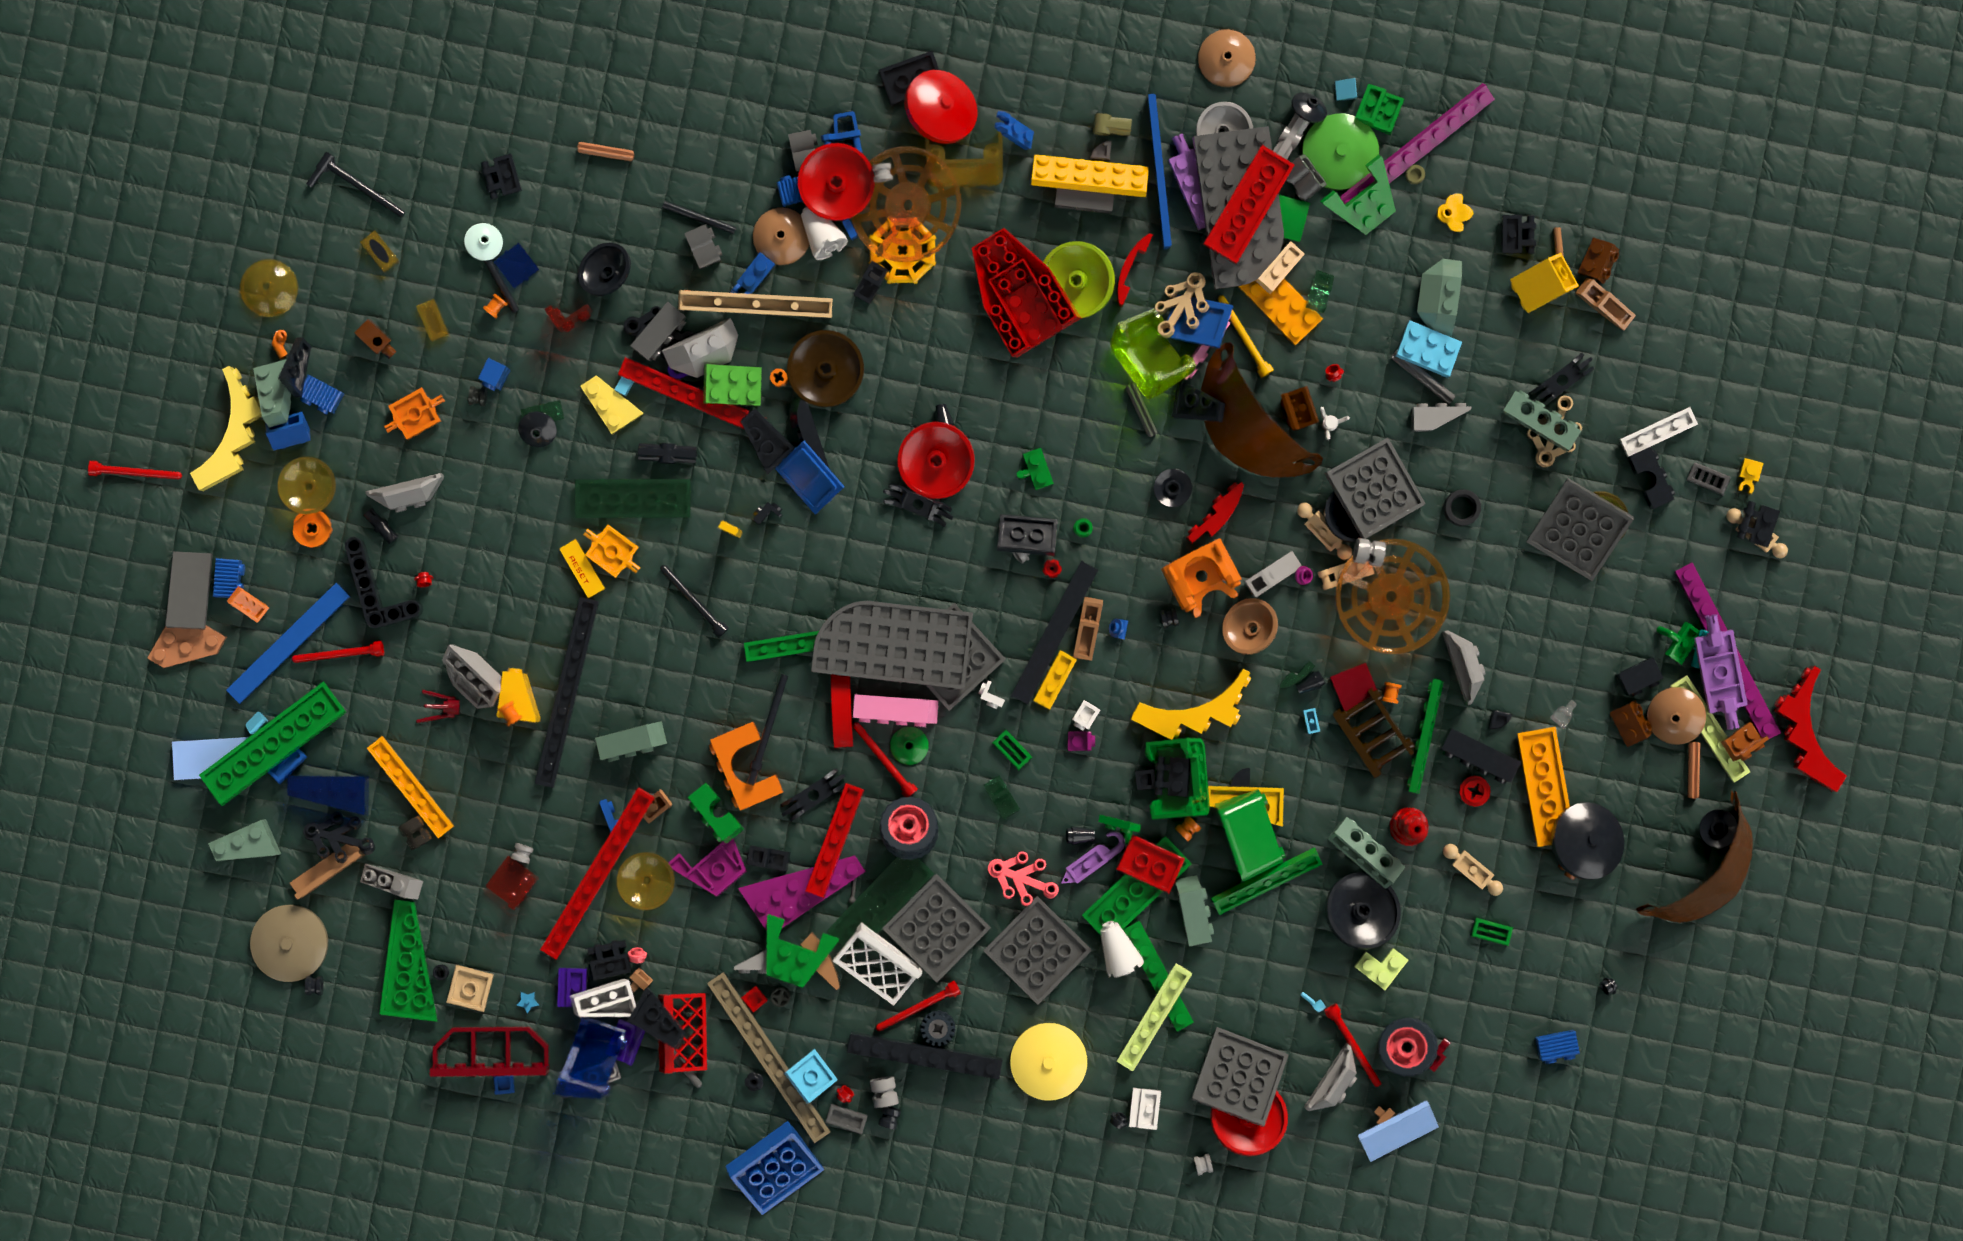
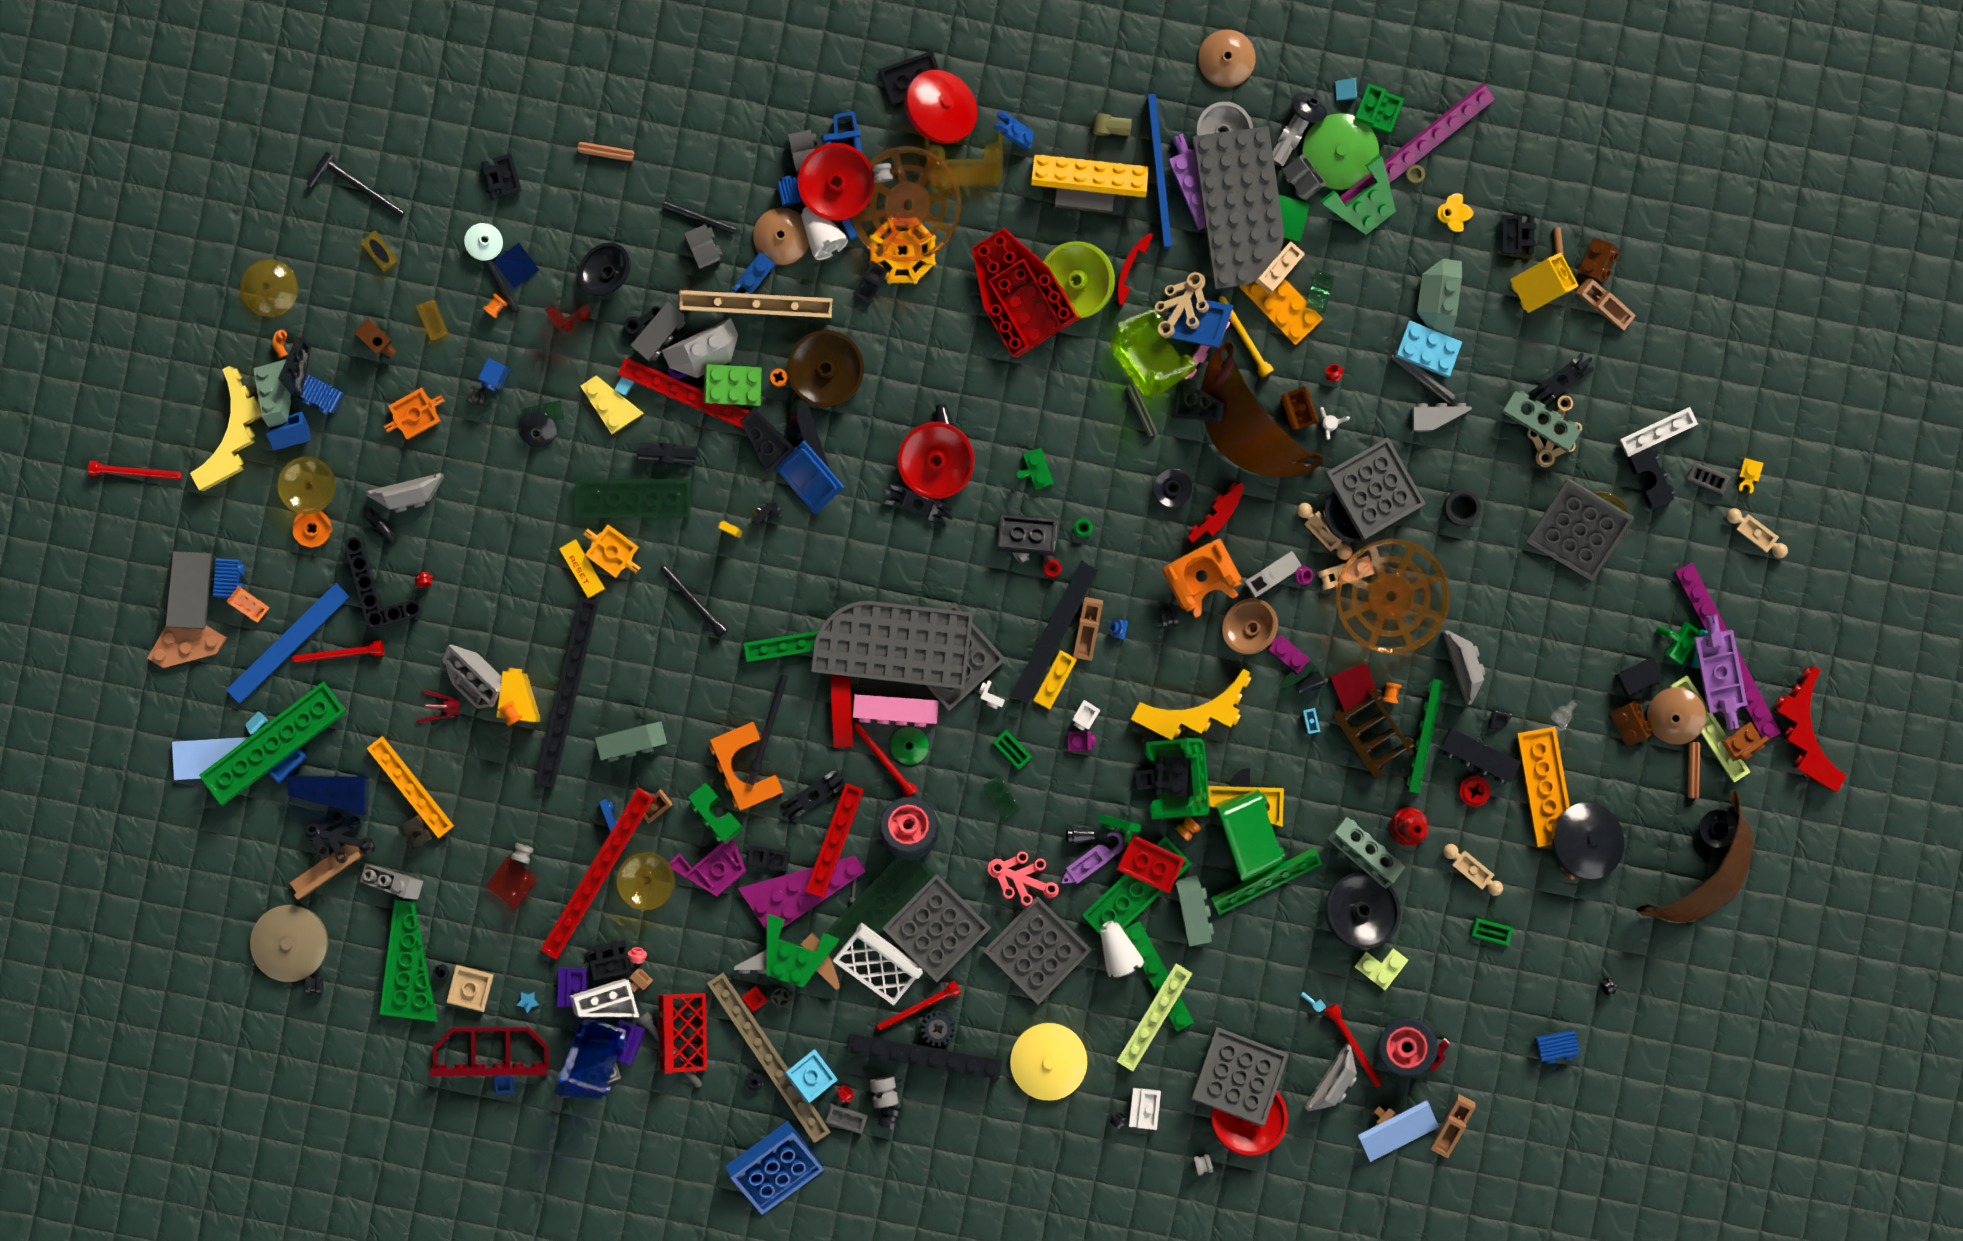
(247, 842): sand green wedge -> none
(656, 1020): black wing -> none
(1102, 152): dark grey tile -> none
(1248, 204): red plate -> none
(1288, 654): none -> magenta plate
(1369, 552): light grey wheel -> none
(1453, 1126): none -> medium nougat slope
(1763, 526): black plate -> none

